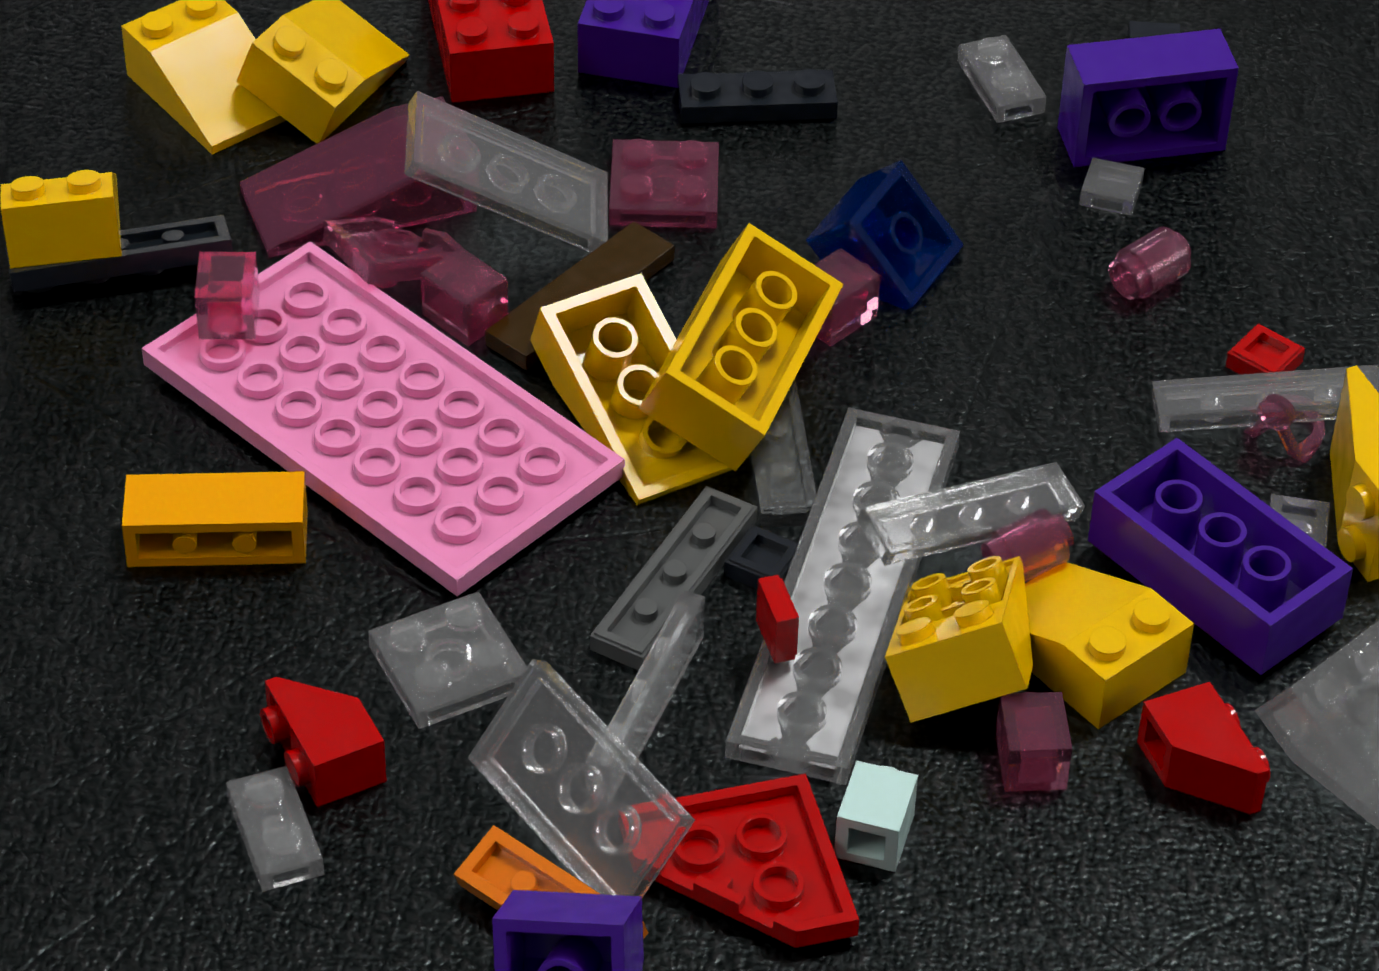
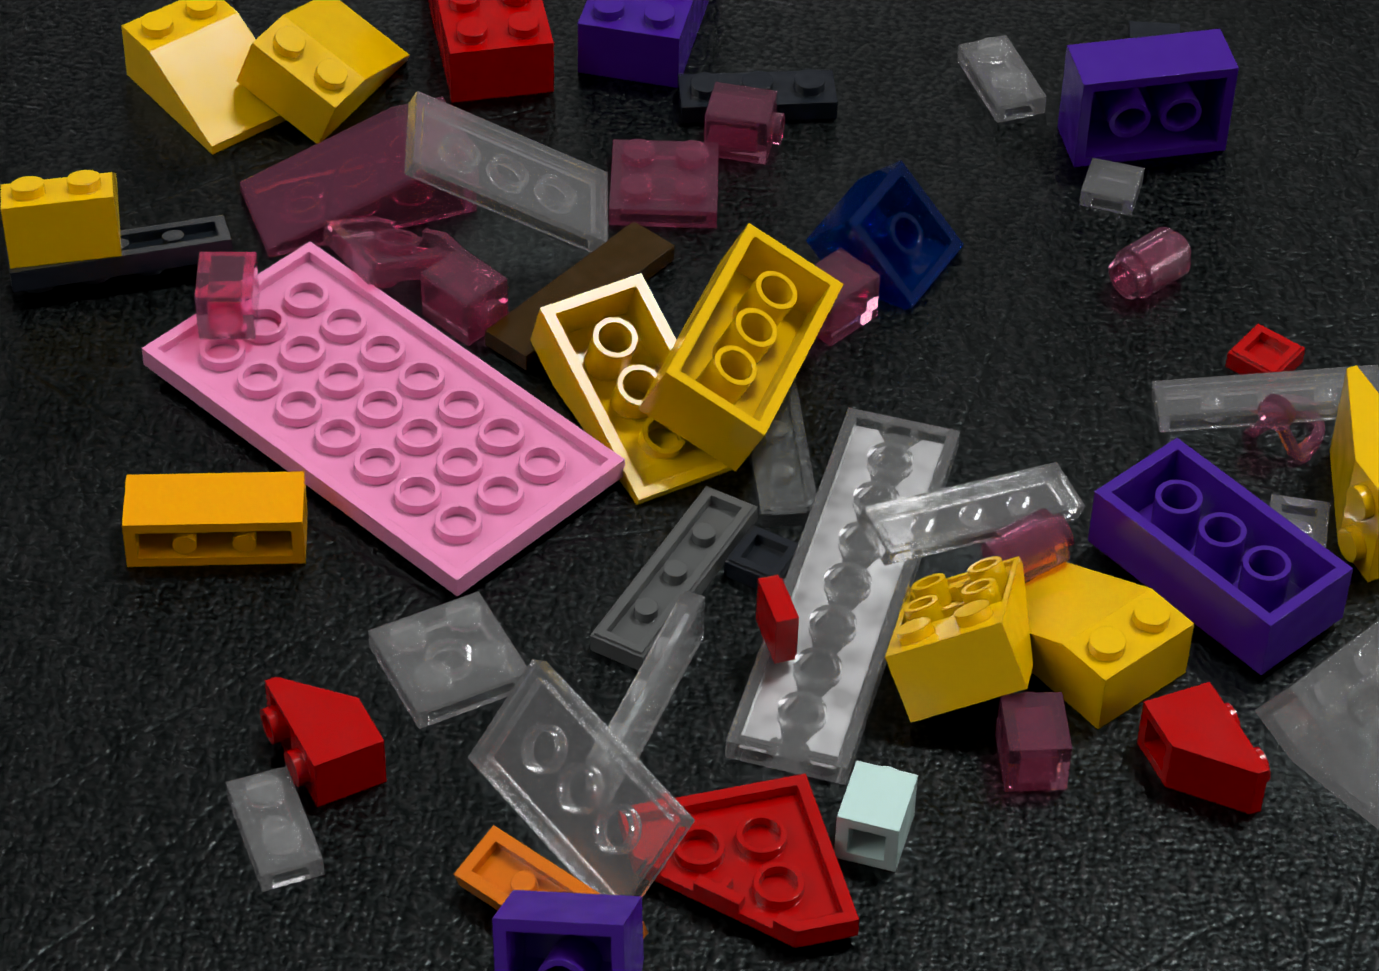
(743, 122): none -> clear pink brick

